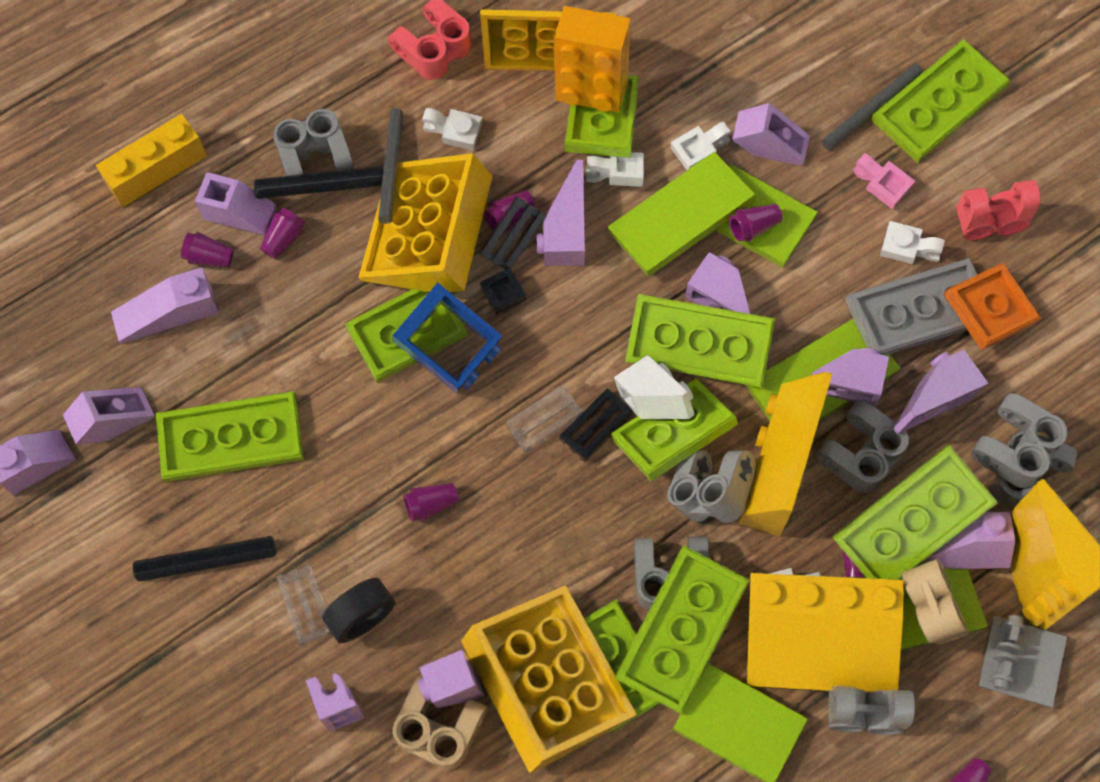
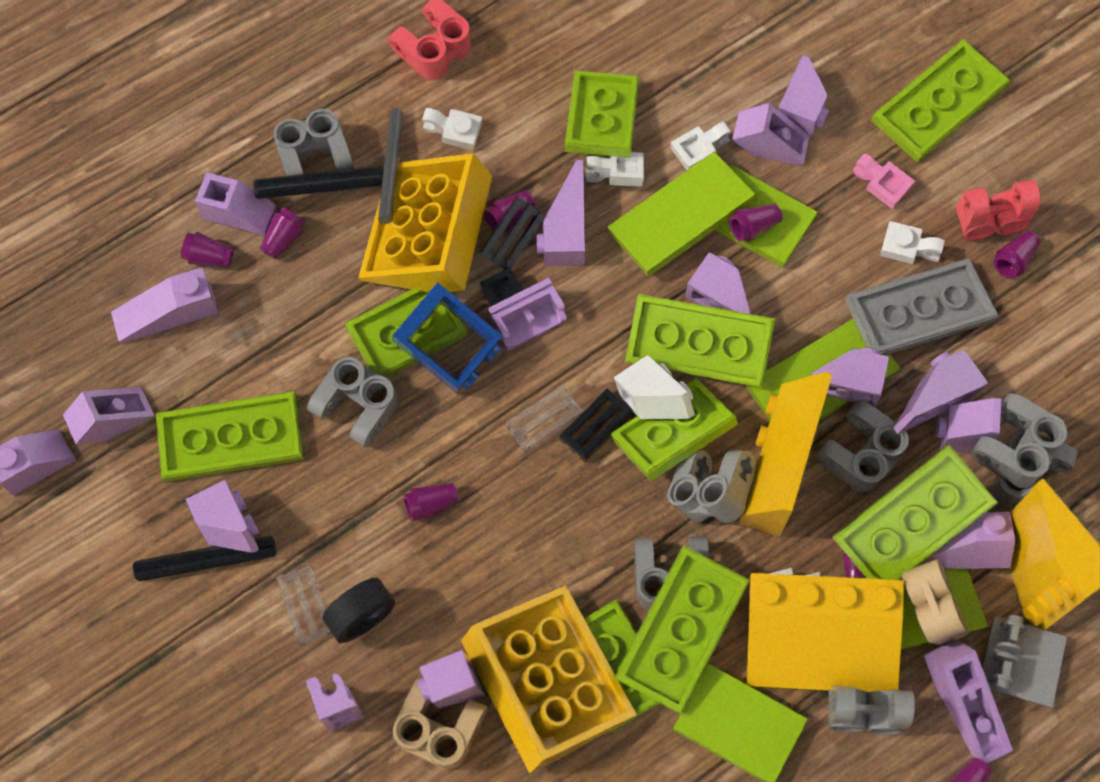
(151, 160): yellow brick -> none
(221, 518): none -> lavender slope
(333, 390): none -> light grey piece
(519, 39): yellow slope -> none
(527, 314): none -> lavender hinge
(591, 59): light orange piece -> none
(805, 98): none -> lavender slope
(871, 106): dark grey bar -> none
(967, 422): none -> lavender slope
(969, 699): none -> lavender slope
(992, 306): orange tile -> none
(1016, 255): none -> magenta cone

